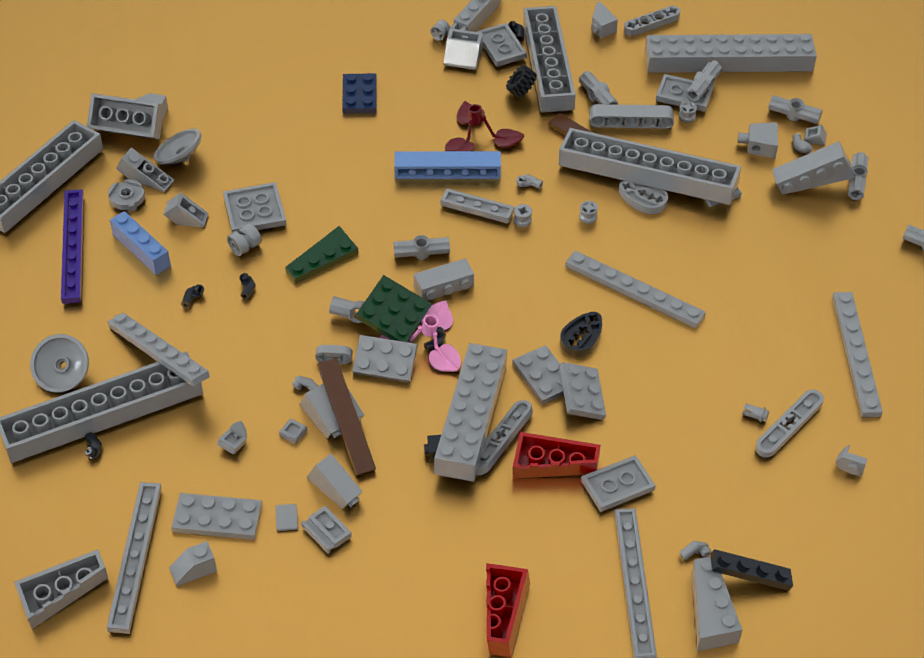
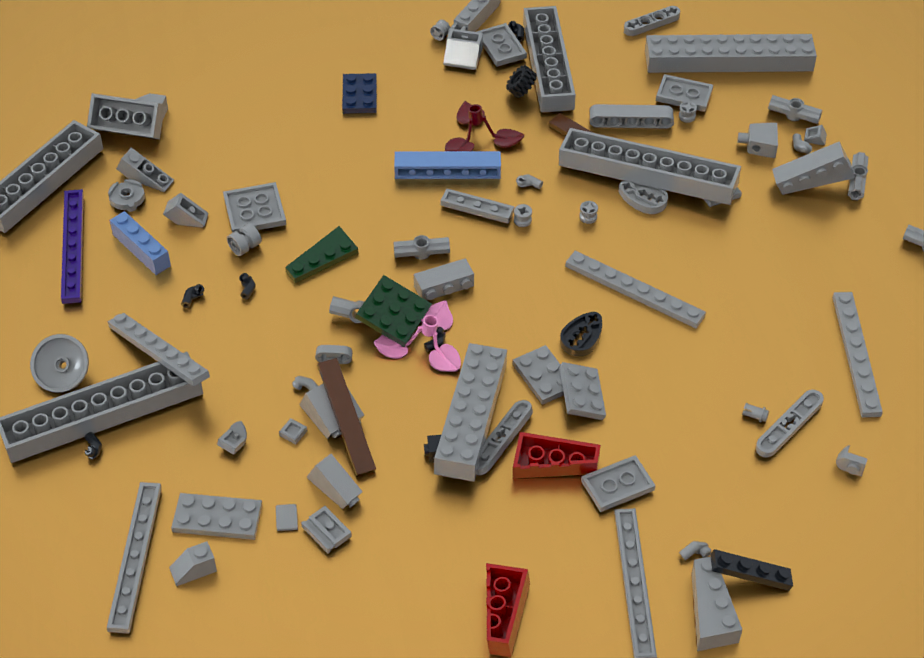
(59, 586): light grey wedge -> none
(178, 147): light grey dish -> none
(385, 358): light grey plate -> none
(596, 90): light grey piece -> none
(603, 21): light grey slope -> none
(703, 81): light grey piece -> none

